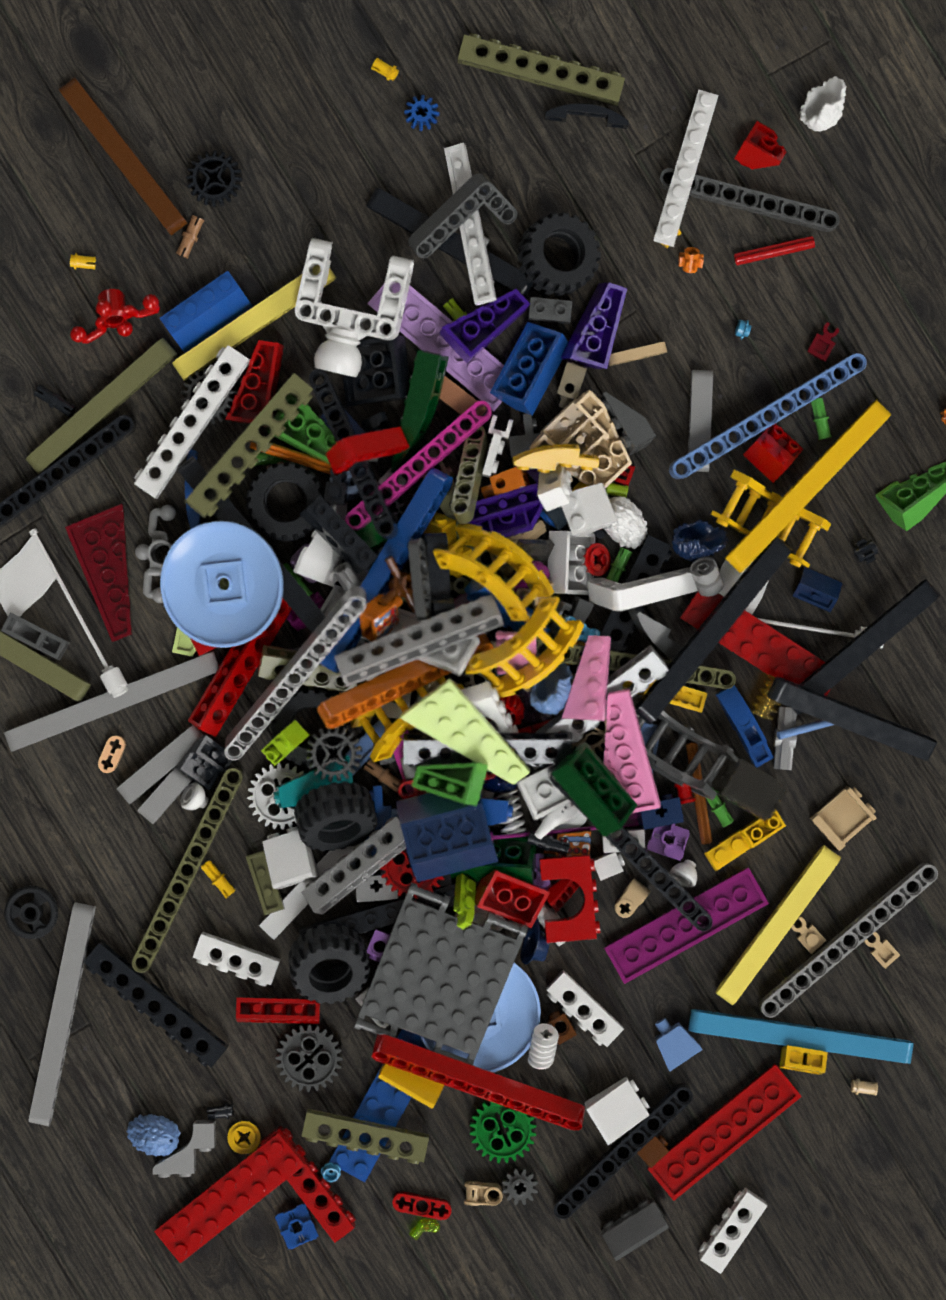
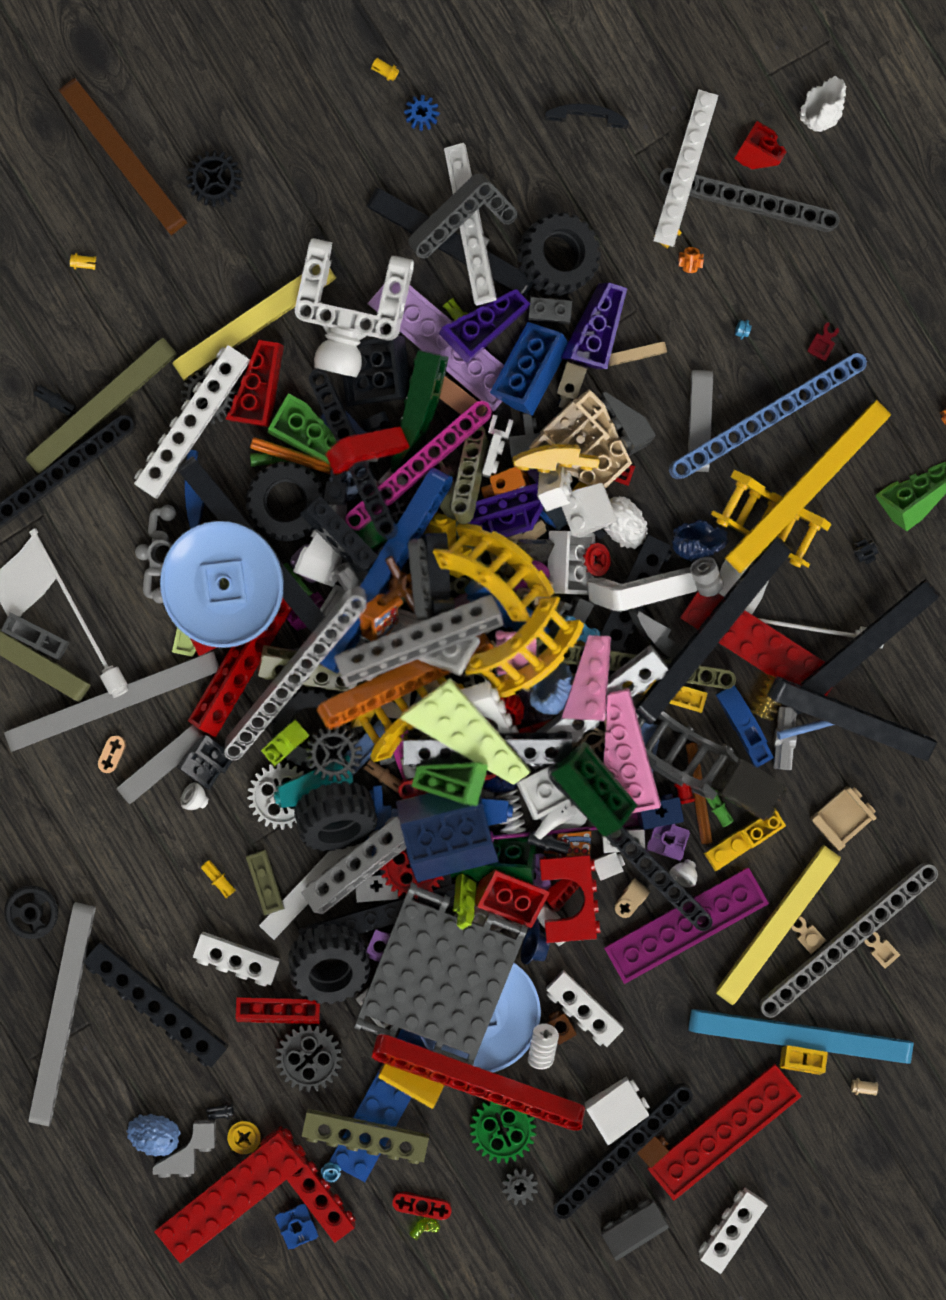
(103, 558): dark red wing -> none
(114, 314): red wheel -> none
(164, 795): light grey beam -> none
(180, 877): olive beam -> none
(190, 236): medium nougat pin -> none
(206, 312): blue slope -> none
(289, 859): white slope -> none
(294, 386): olive brick -> none
(481, 1193): tan piece -> none
(509, 68): olive brick -> none
(617, 490): lime pin -> none
(619, 565): bright green axle -> none
(675, 1044): medium blue torso -> none
(773, 452): red slope -> none
(774, 250): red axle -> none
(818, 589): dark blue panel -> none
(820, 418): bright green axle -> none

